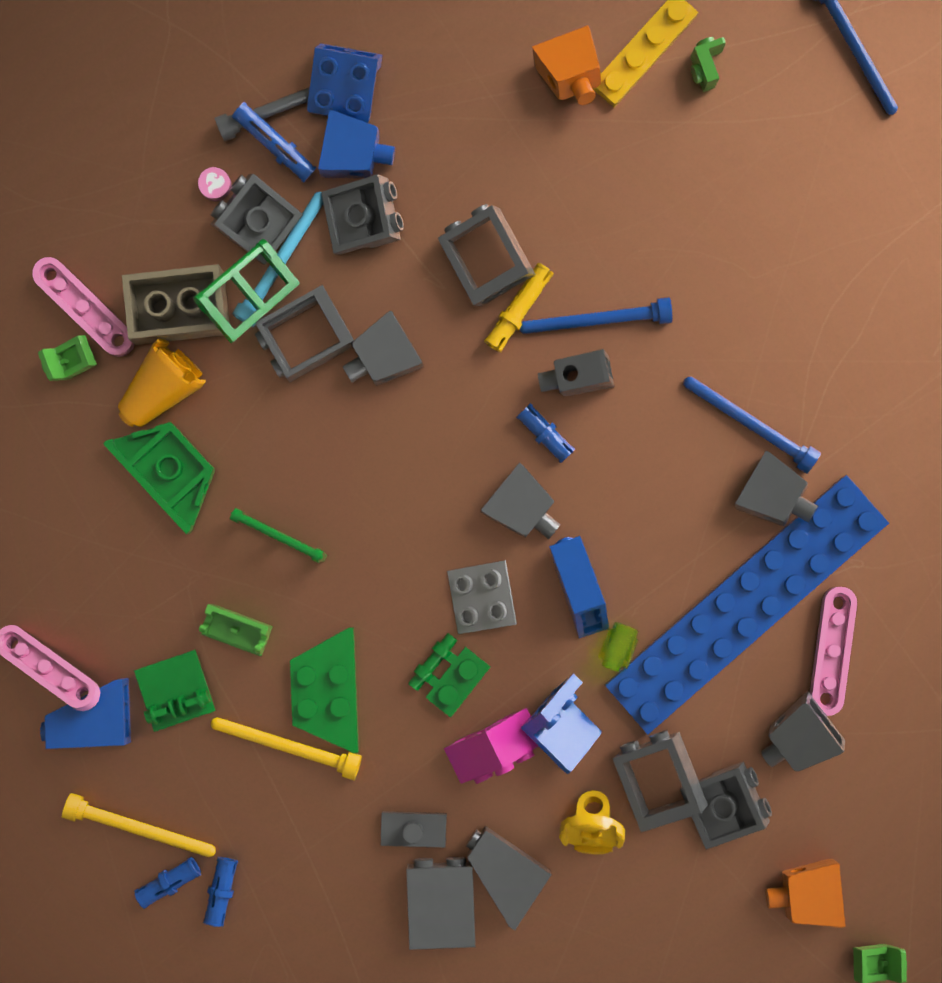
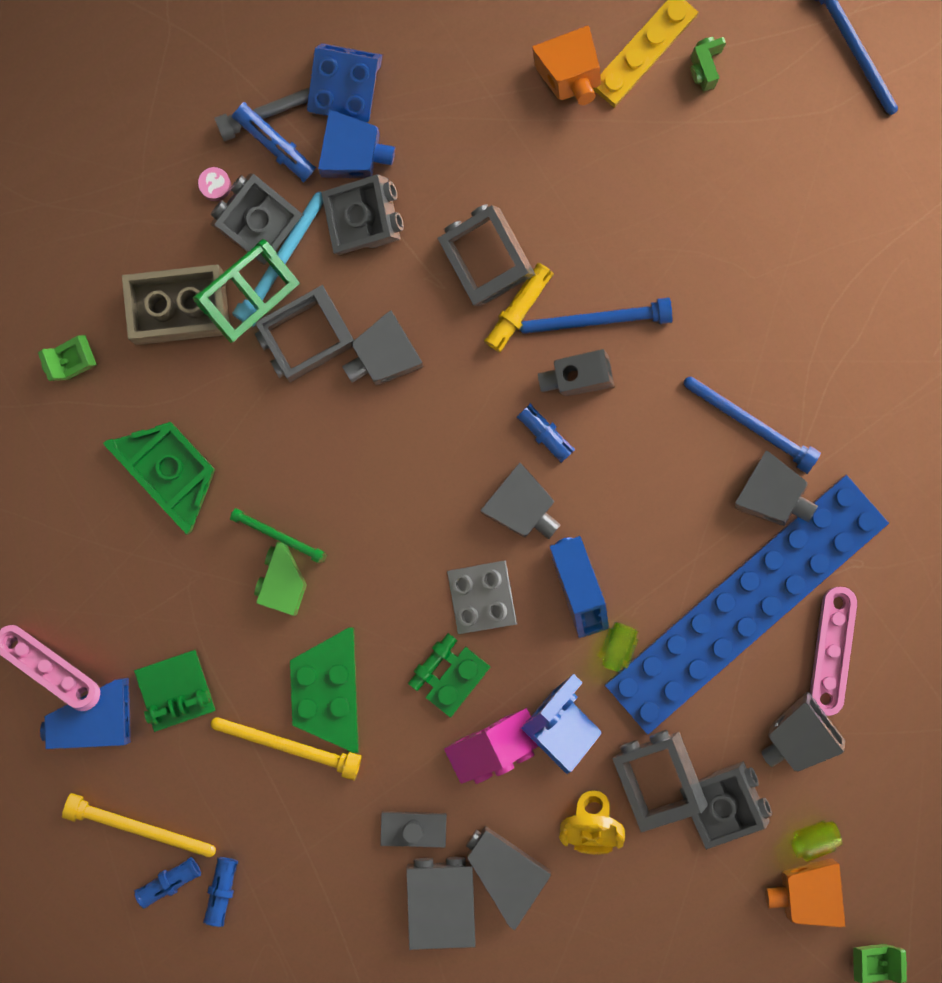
(82, 306): bright pink plate -> none
(159, 384): light orange cone -> none
(235, 629): bright green hinge -> none
(283, 583): none -> bright green slope
(816, 840): none -> clear neon green brick

